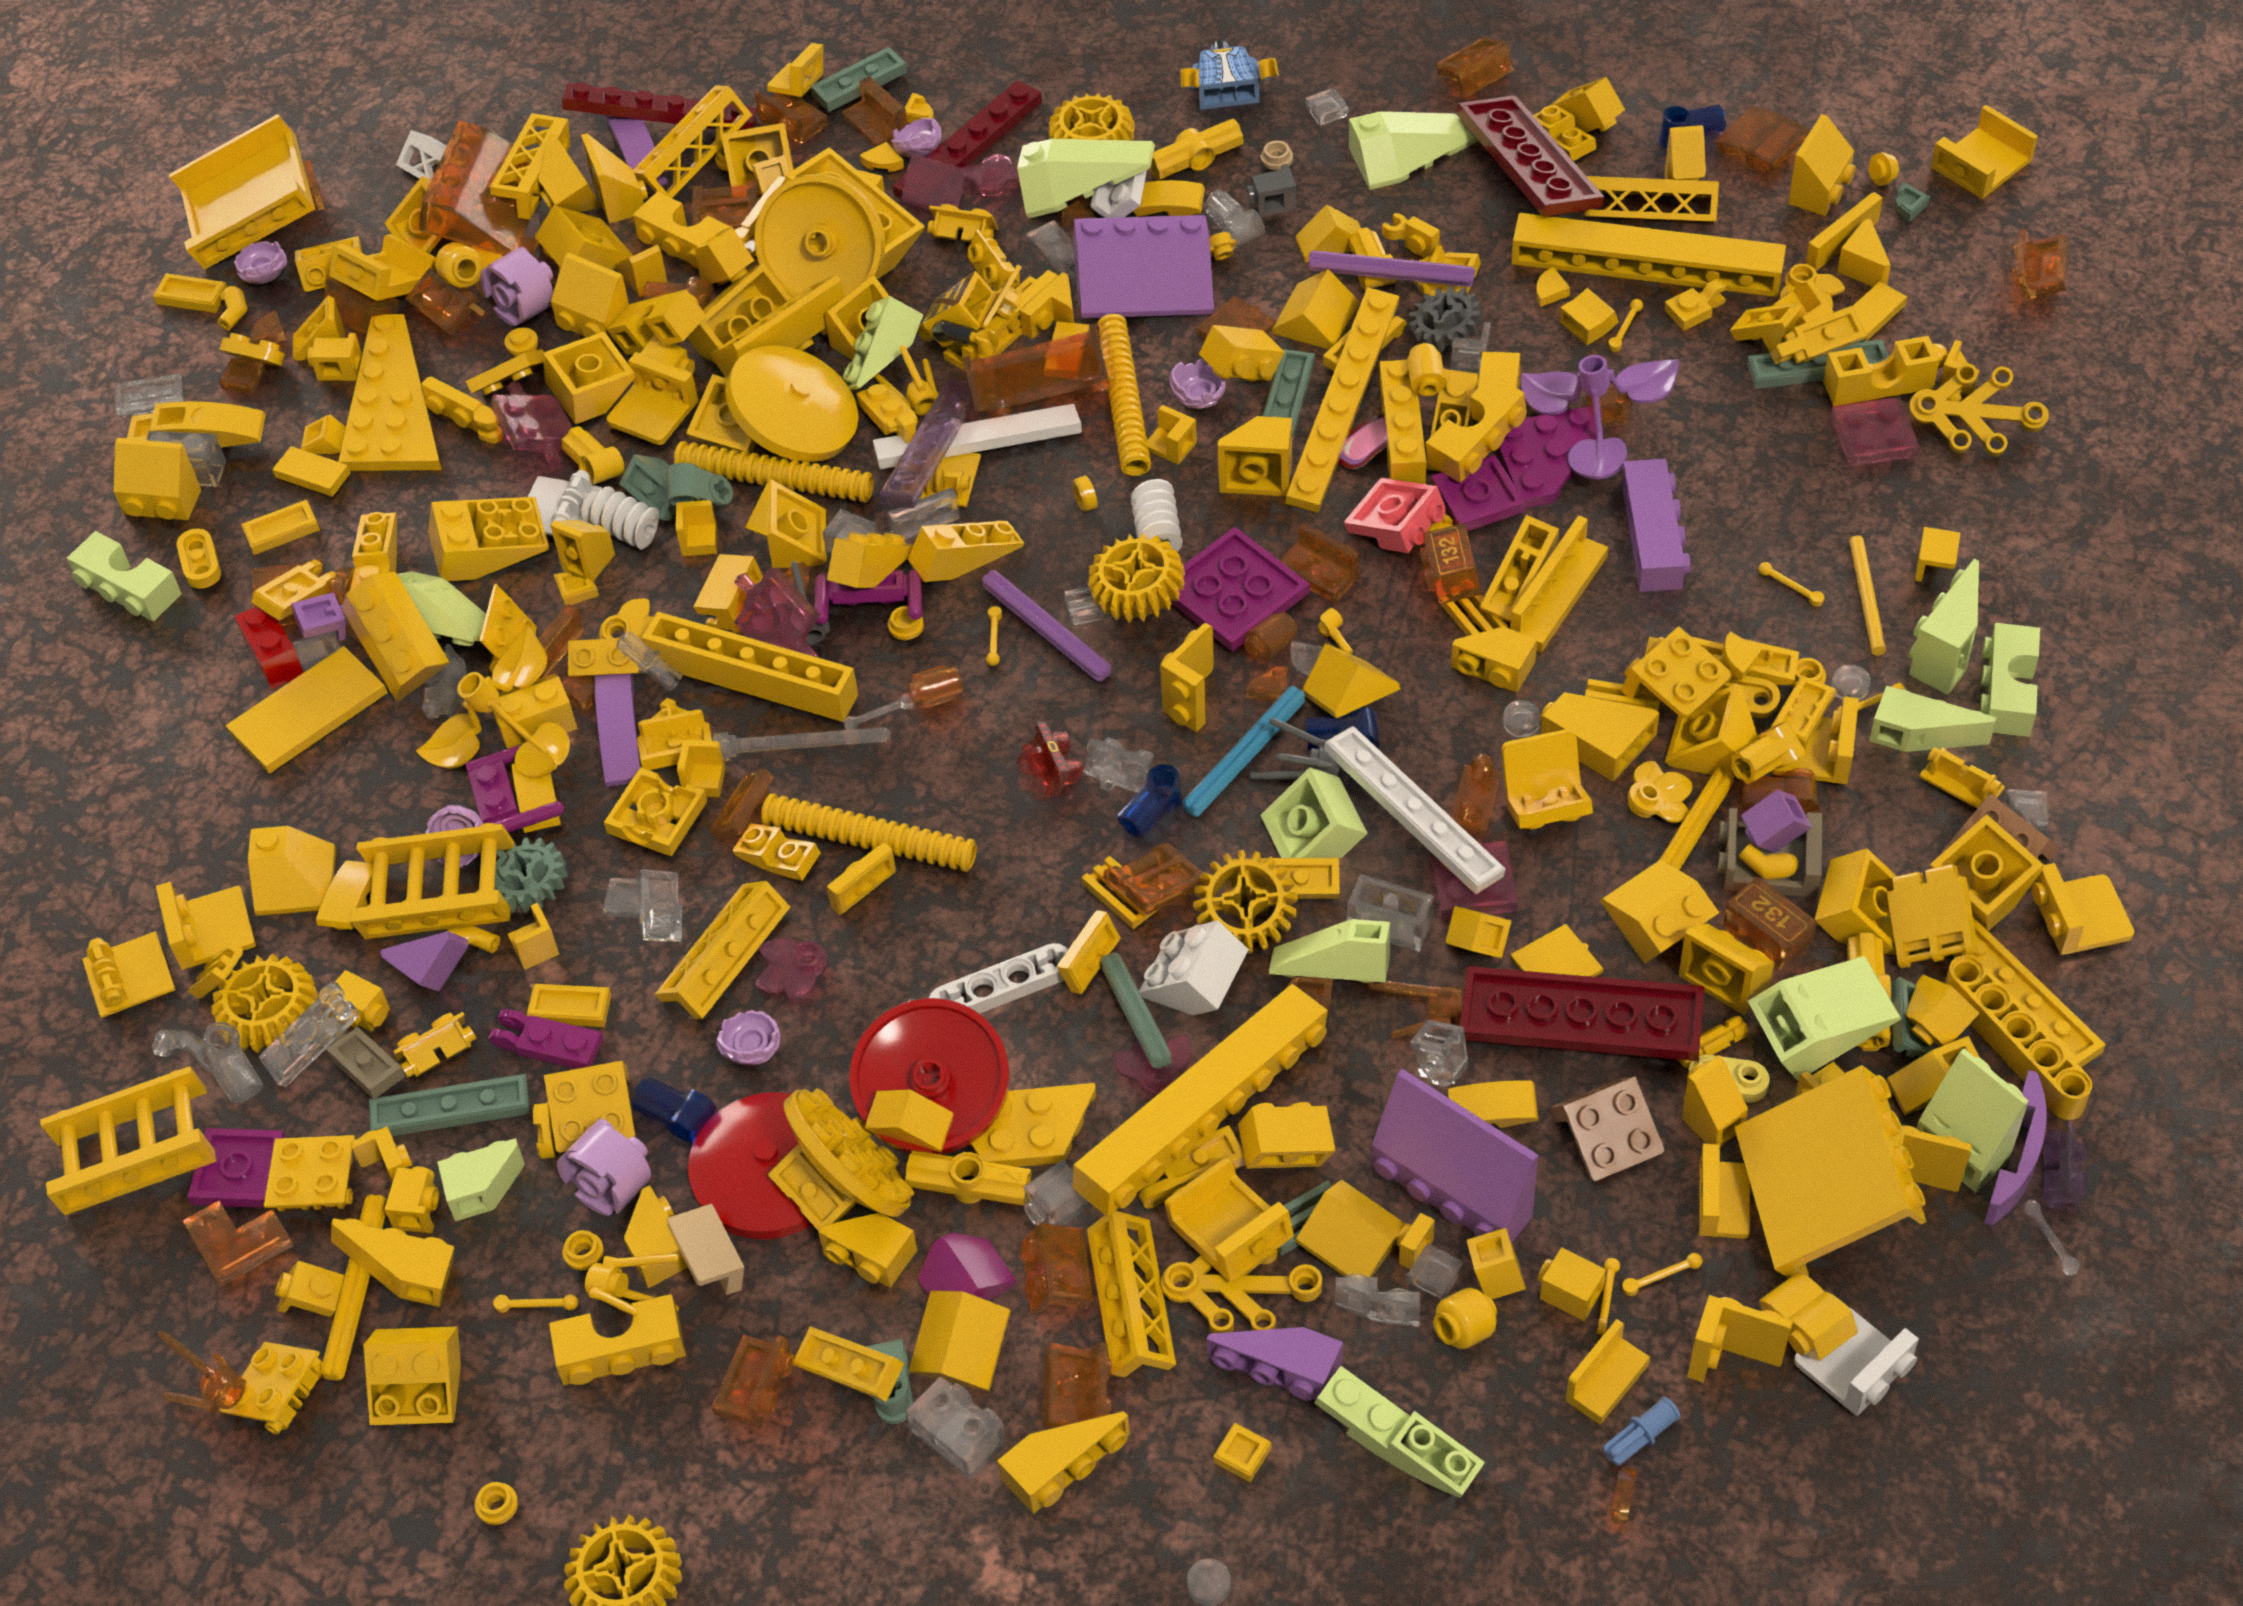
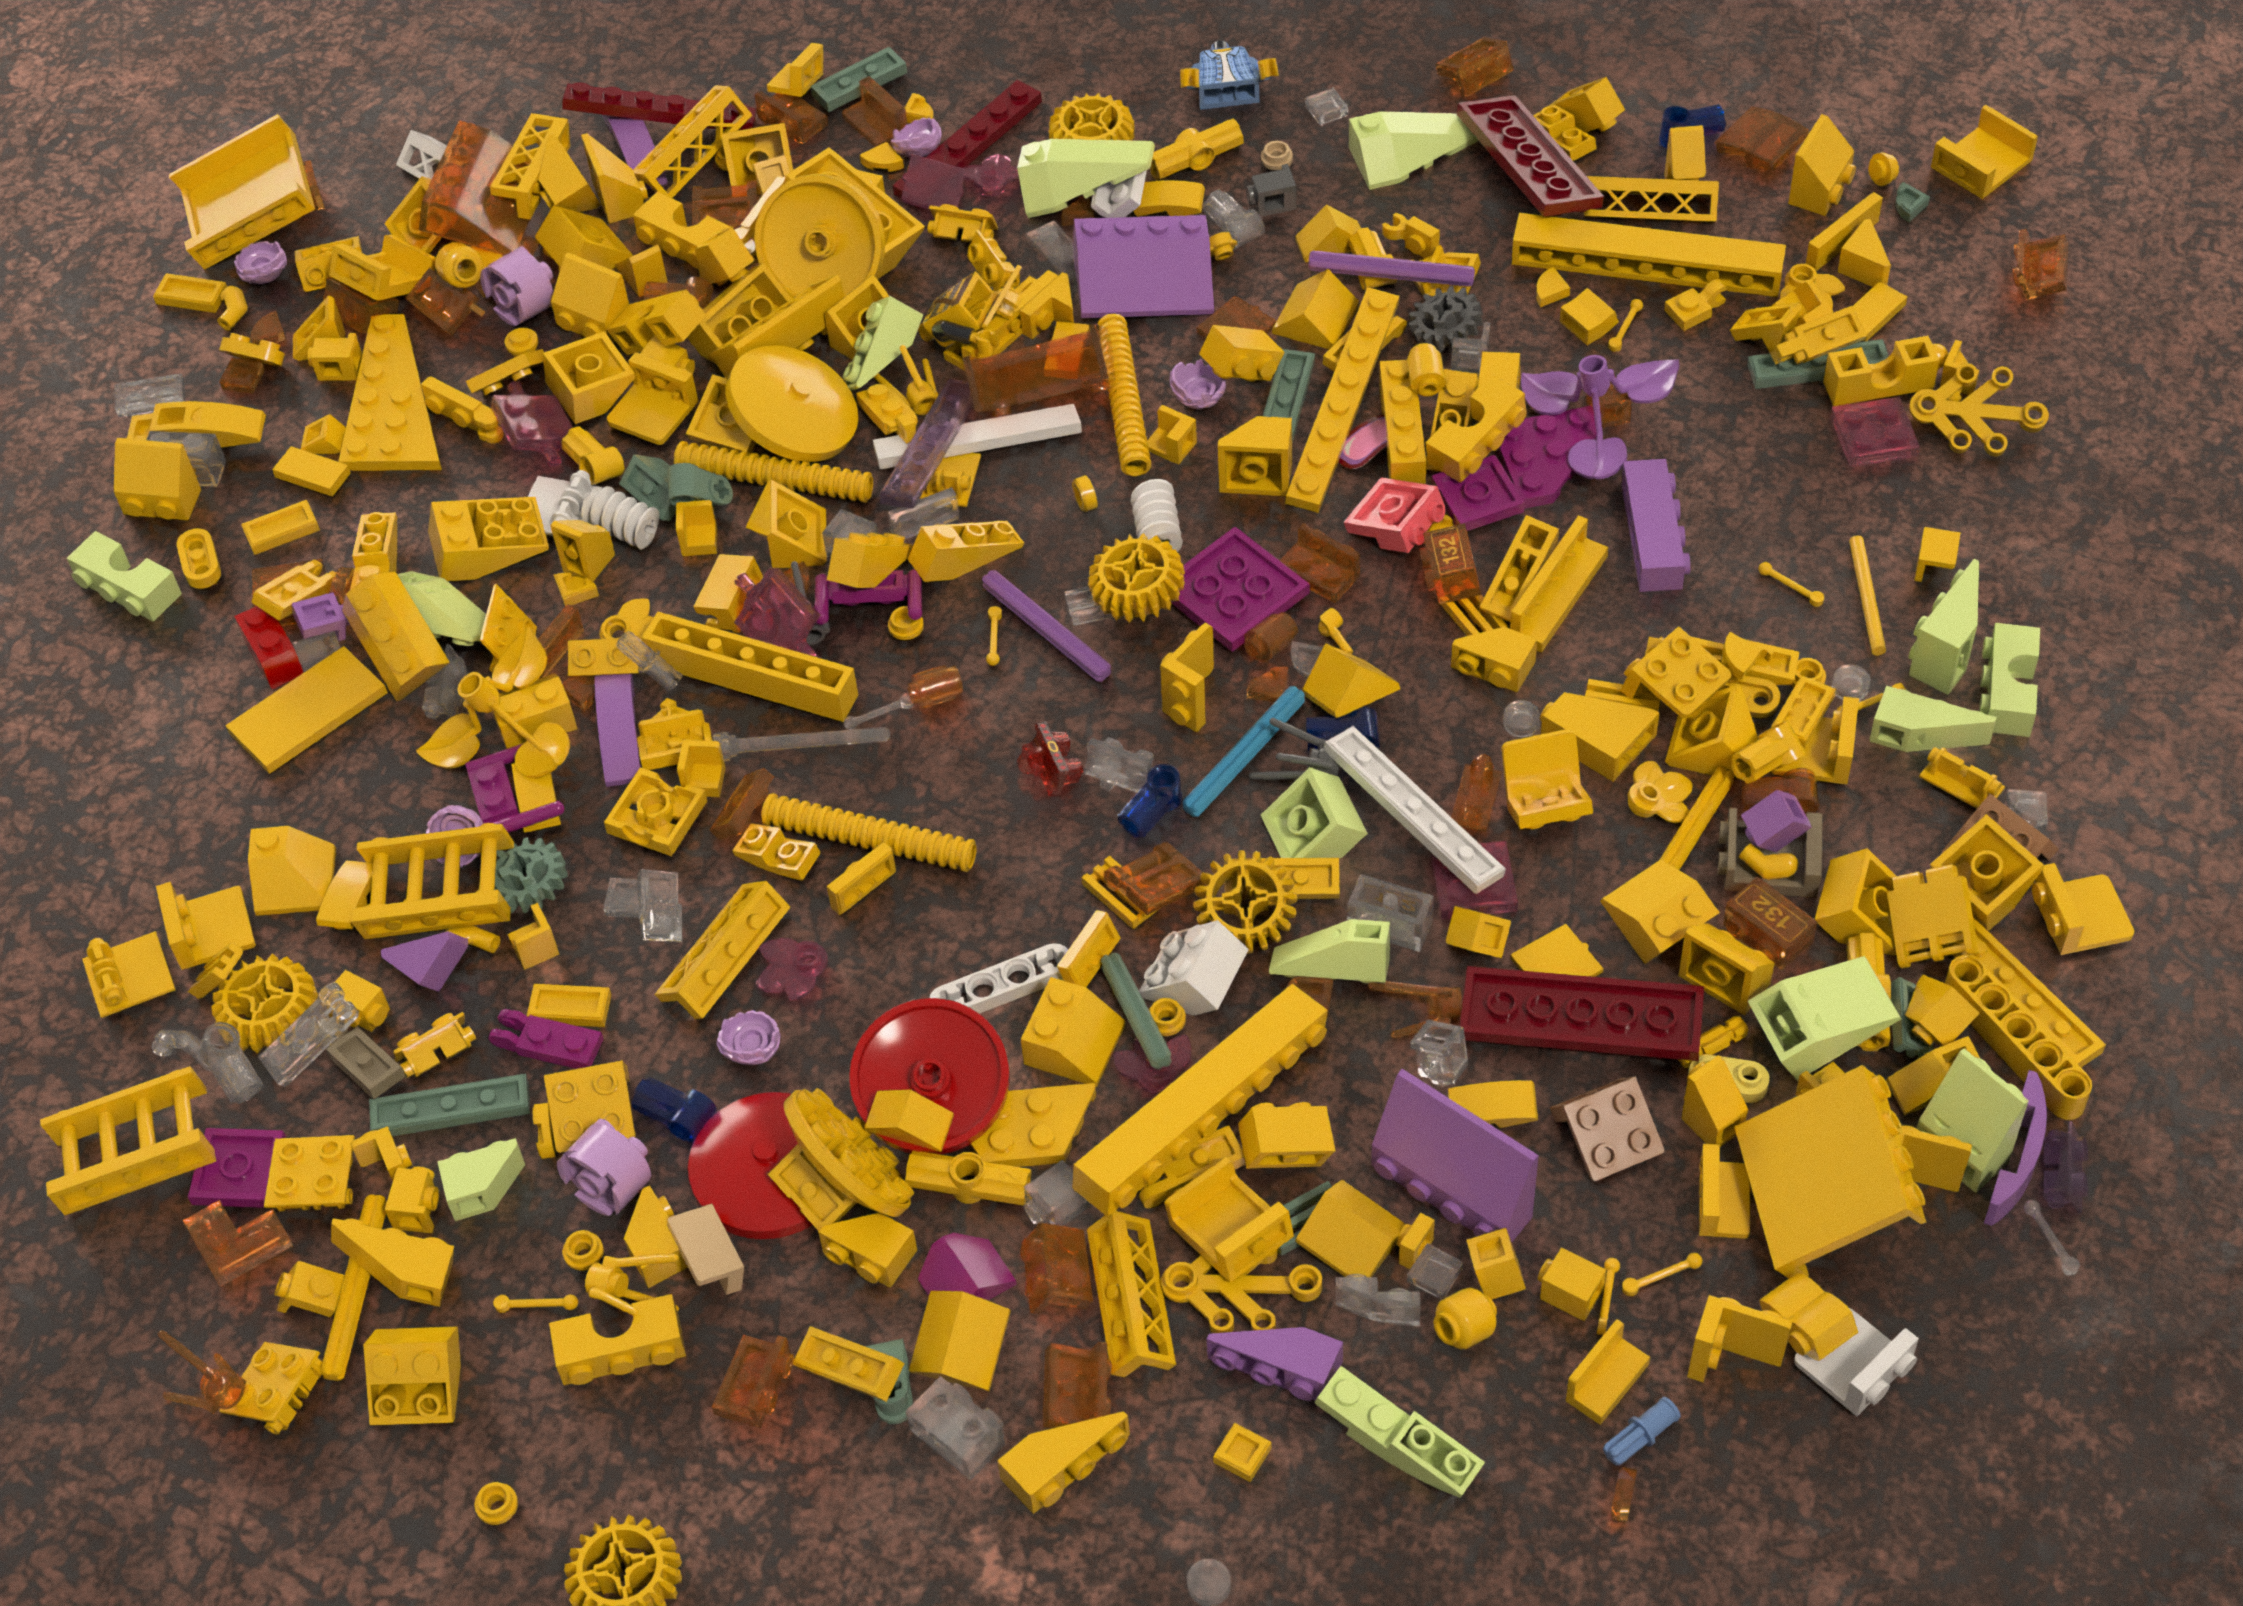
(1071, 1033): none -> yellow slope
(1168, 1008): none -> yellow plate

